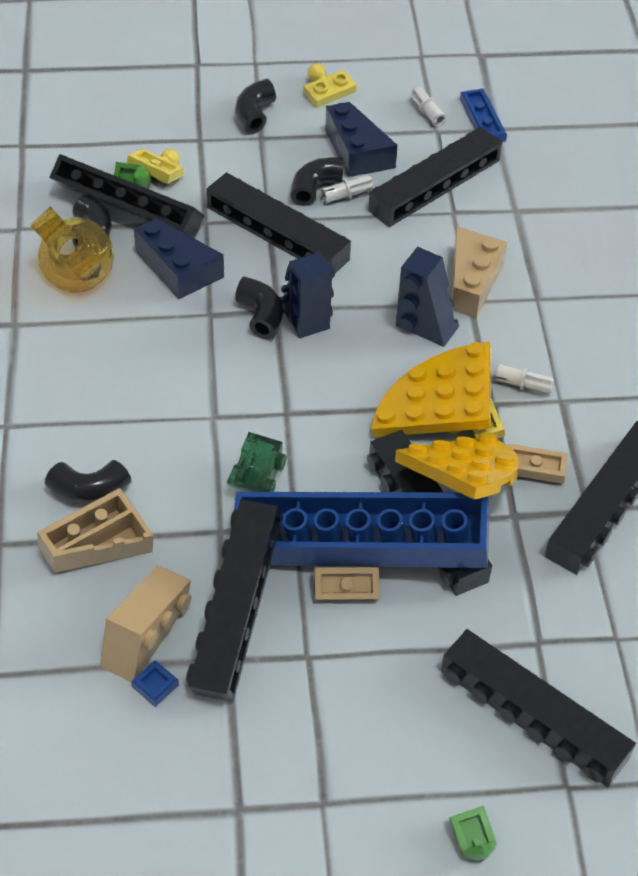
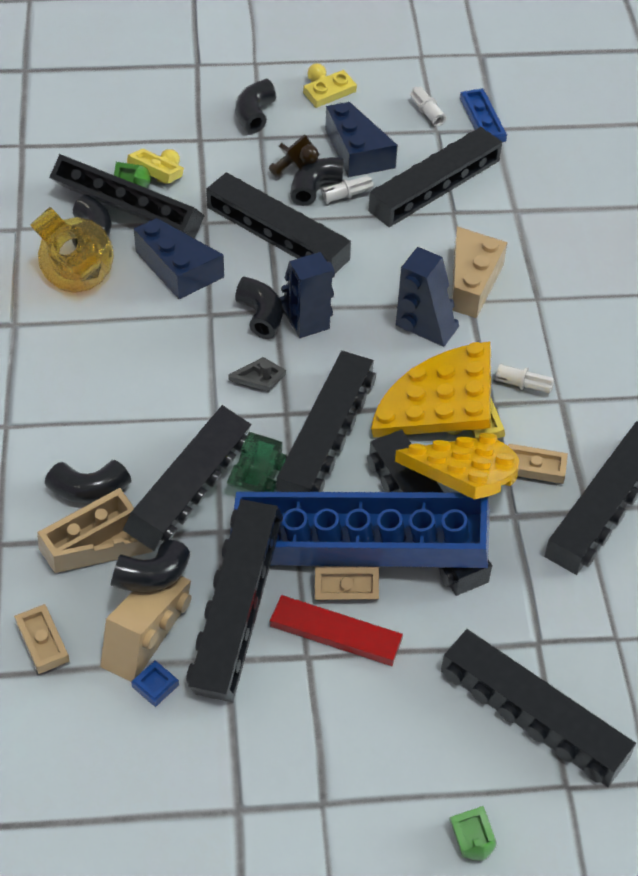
(42, 638): none -> tan plate
(154, 573): none -> black cylinder
(186, 479): none -> black brick
(258, 374): none -> dark grey piece
(297, 154): none -> dark brown piece
(327, 424): none -> black brick
(336, 630): none -> red tile

